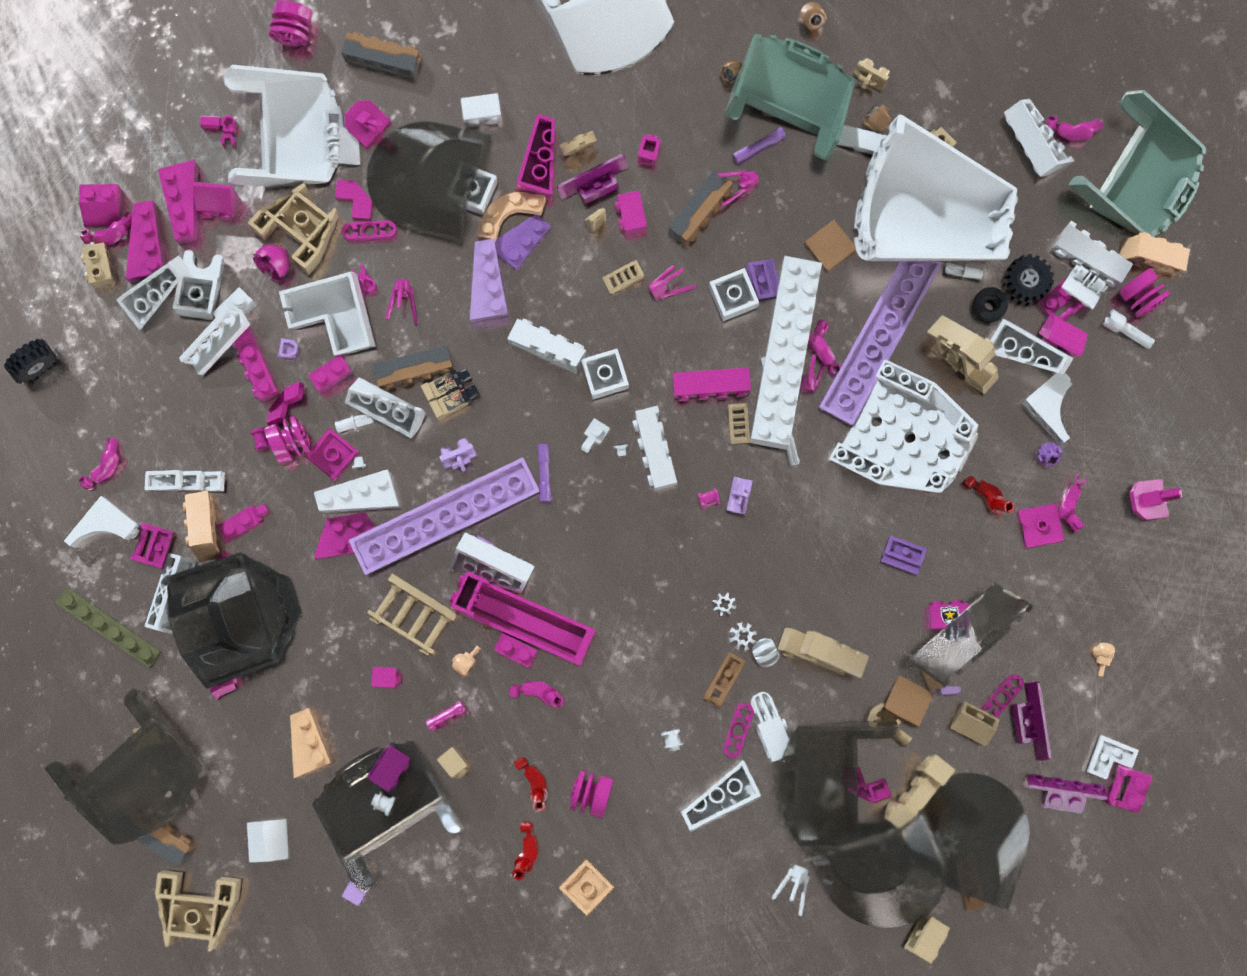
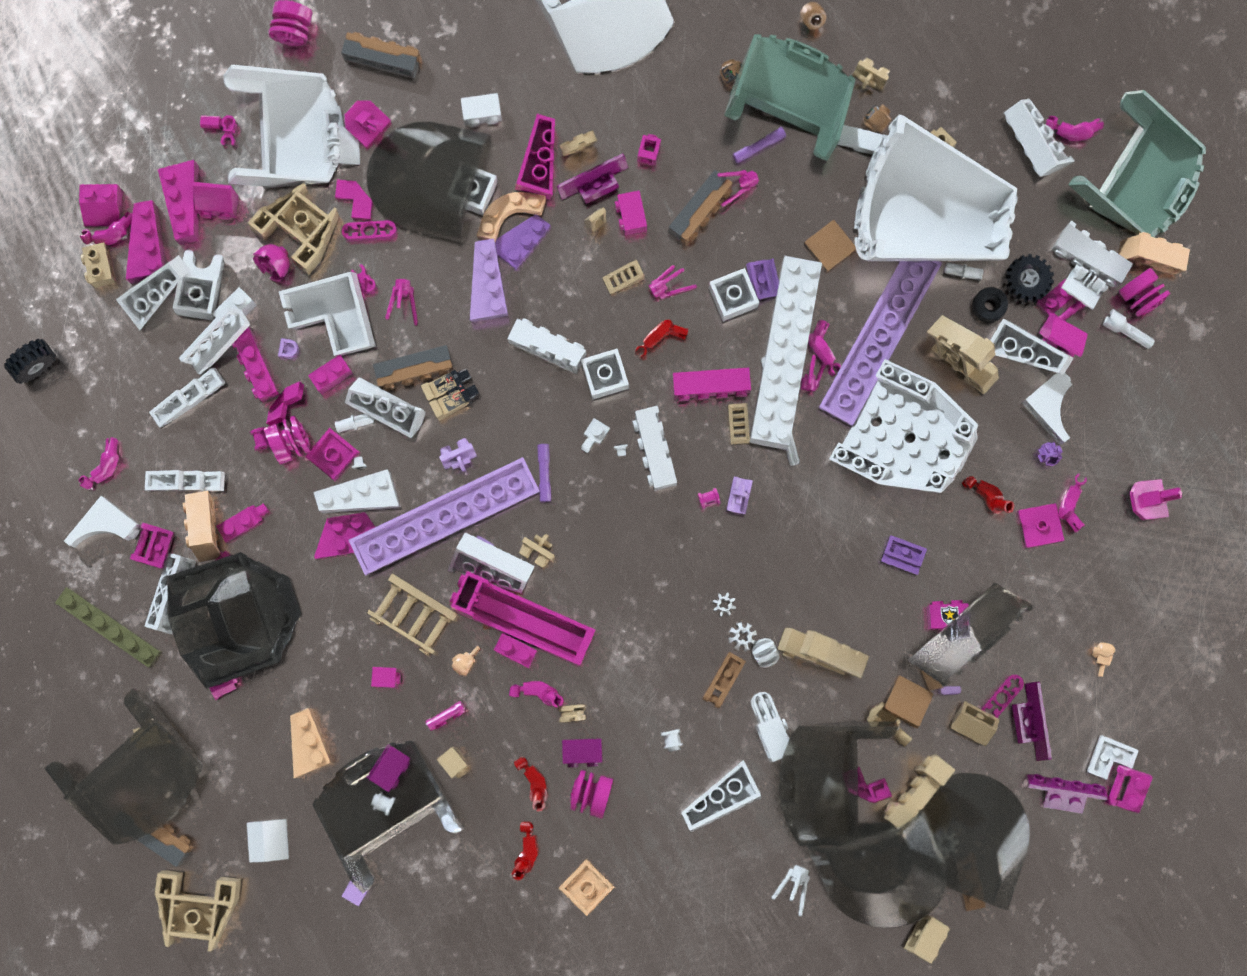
(187, 397): none -> white slope
(544, 555): none -> tan hips
(572, 713): none -> tan wheel
(582, 751): none -> magenta brick
(659, 332): none -> red arm
(747, 718): dark pink beam -> none

